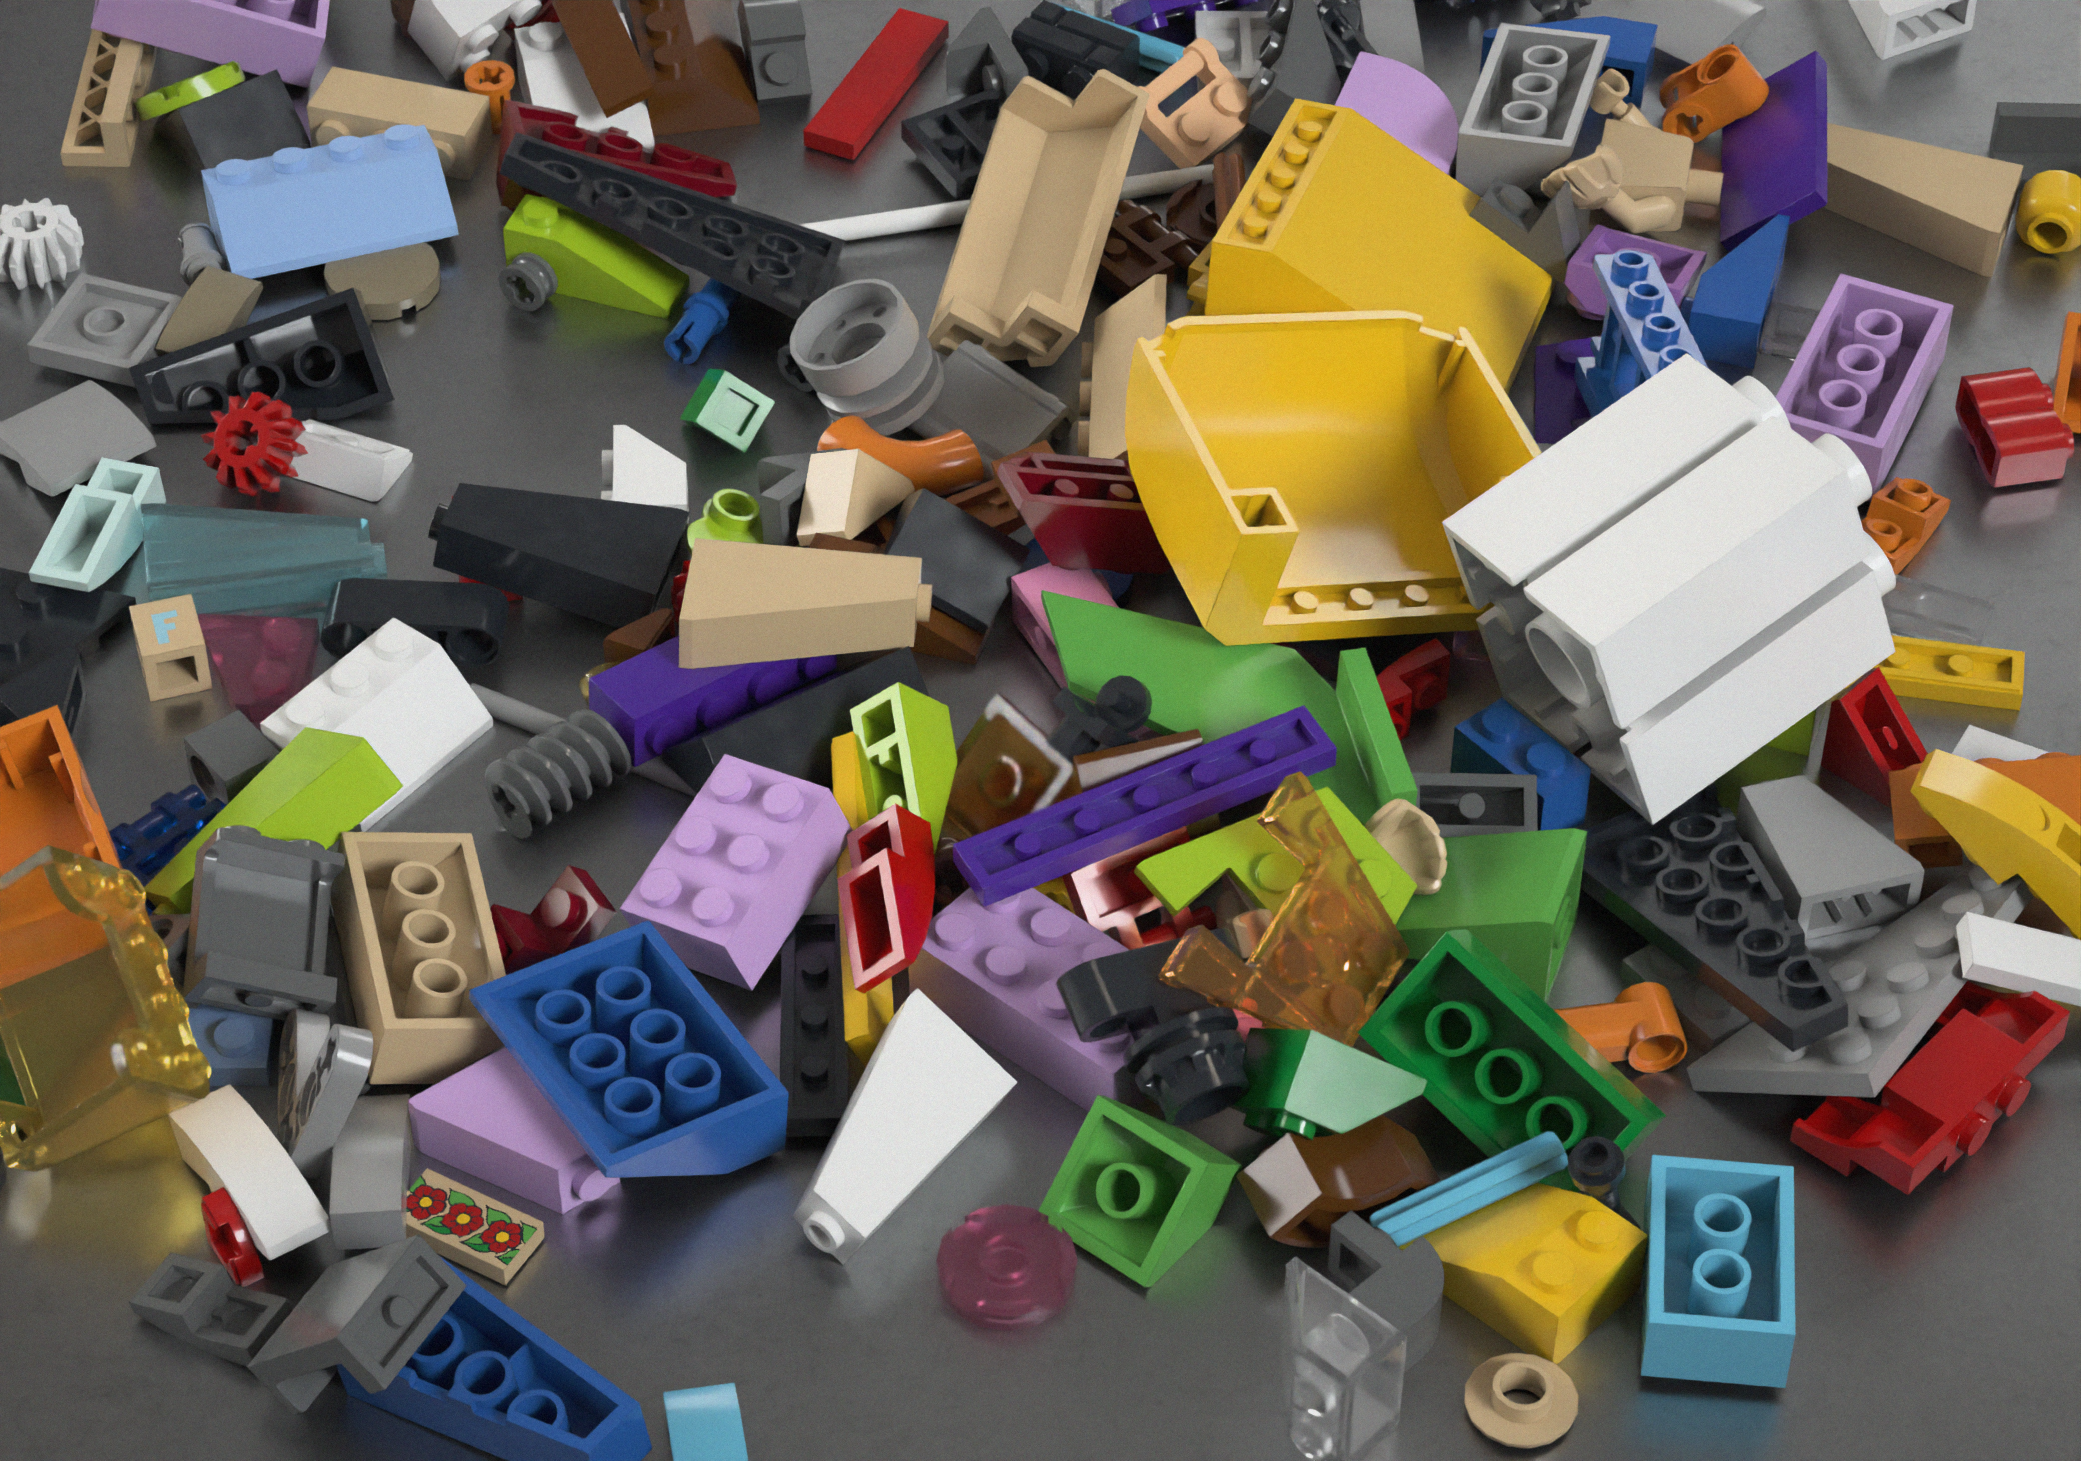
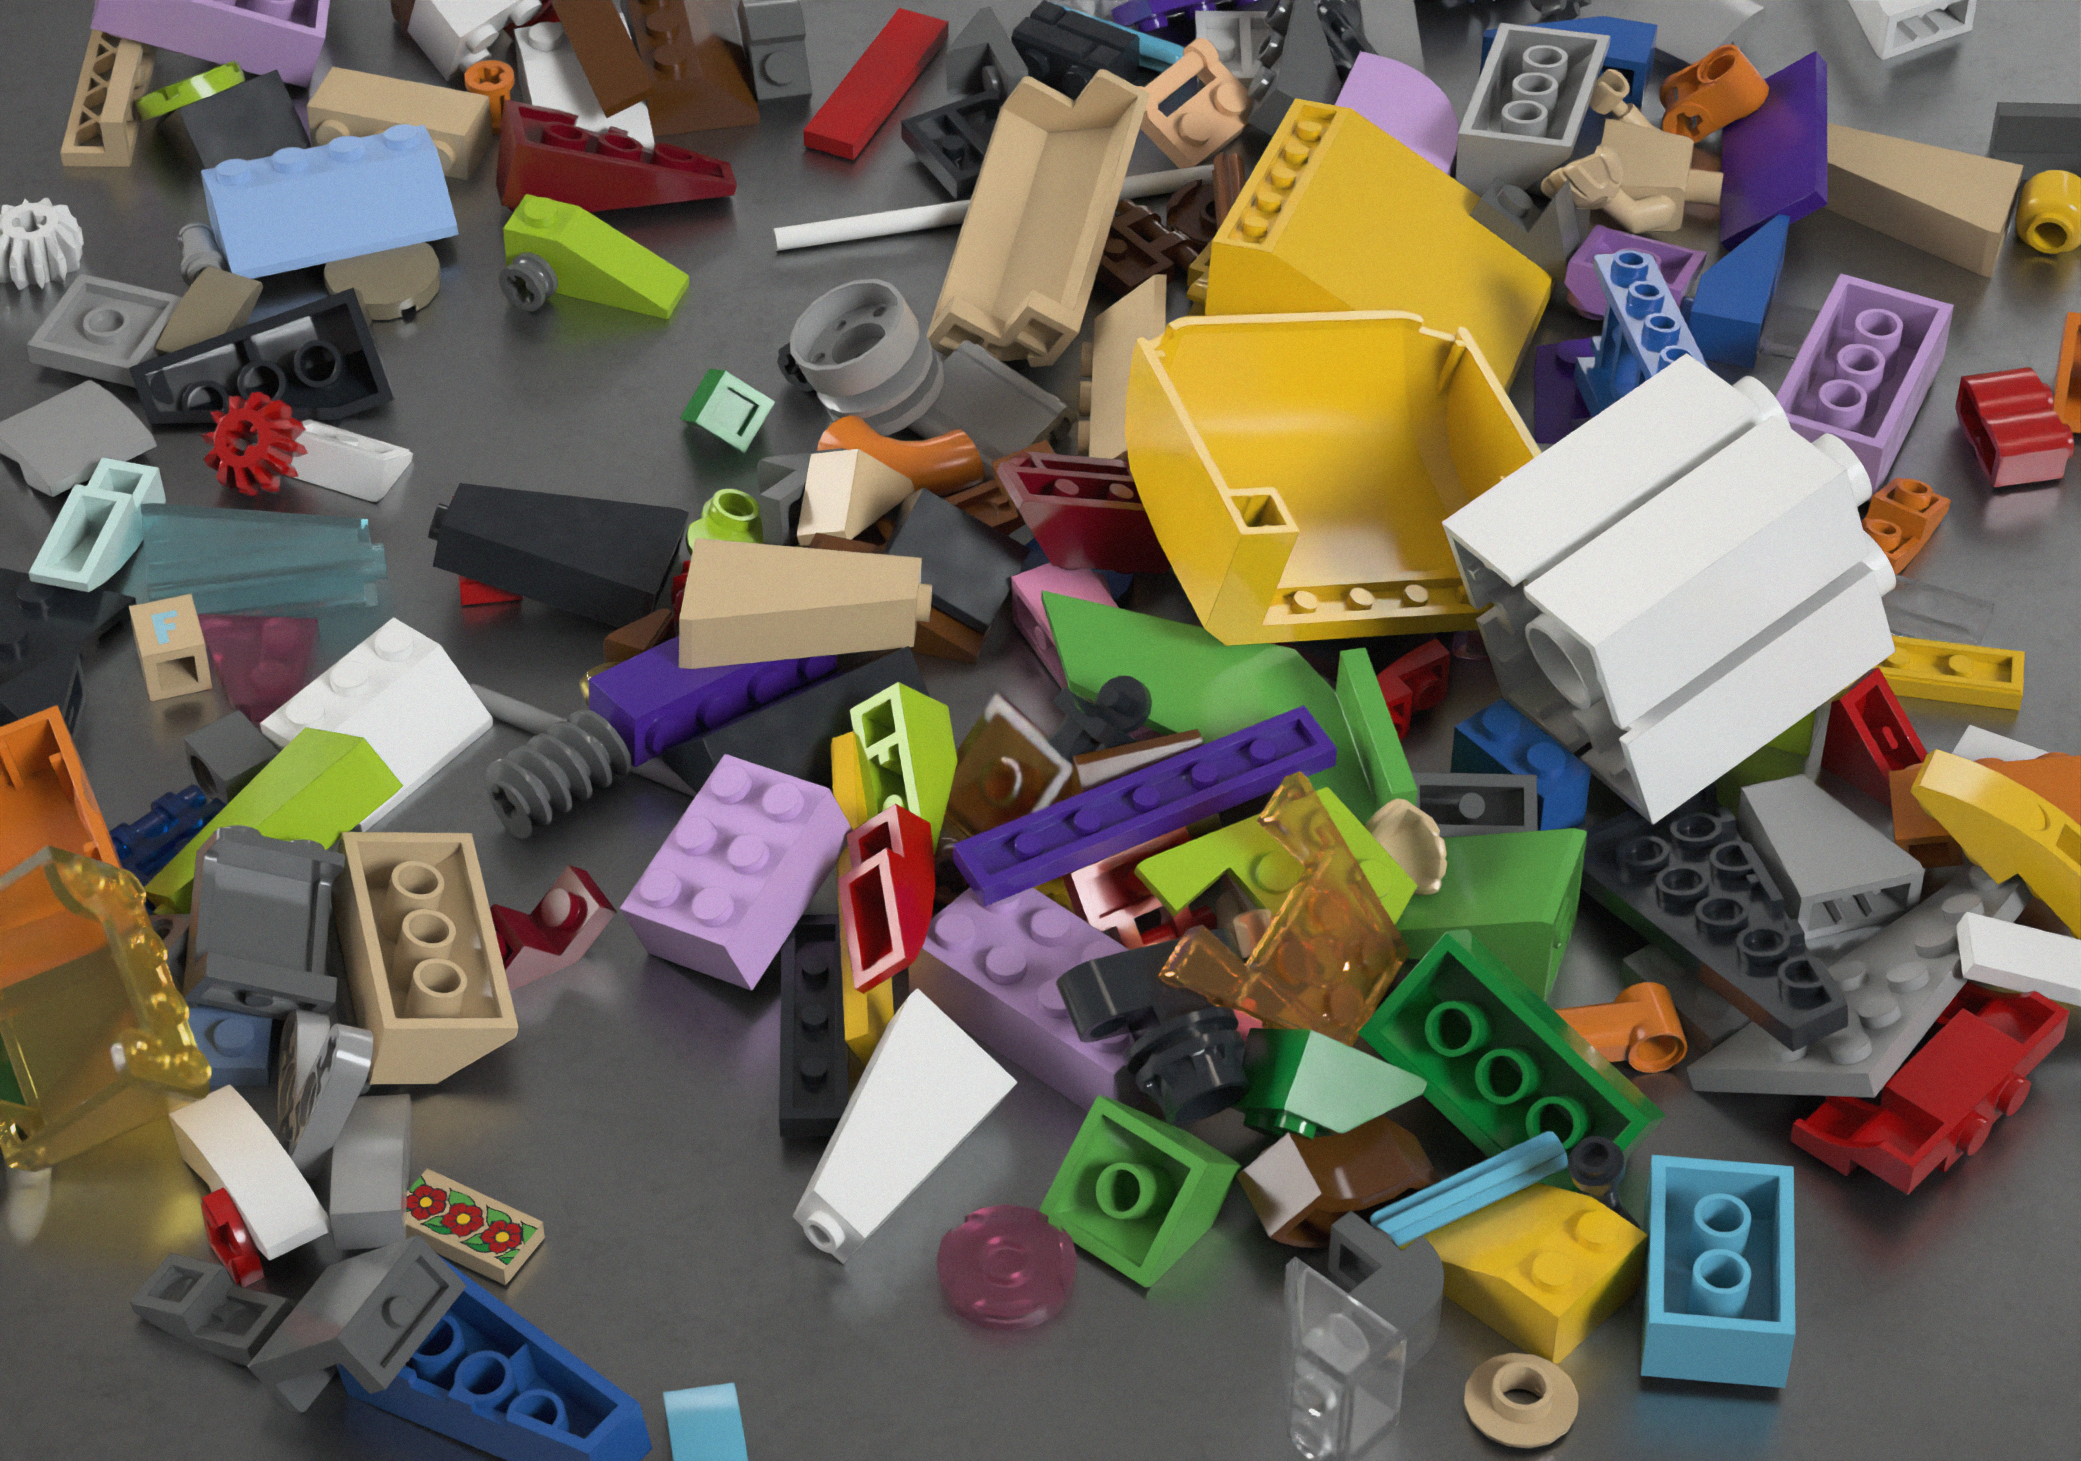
(457, 615): black beam -> none
(505, 1133): lavender slope -> none
(638, 1059): blue slope -> none
(644, 473): white slope -> none
(703, 316): blue pin -> none
(733, 244): black wing -> none

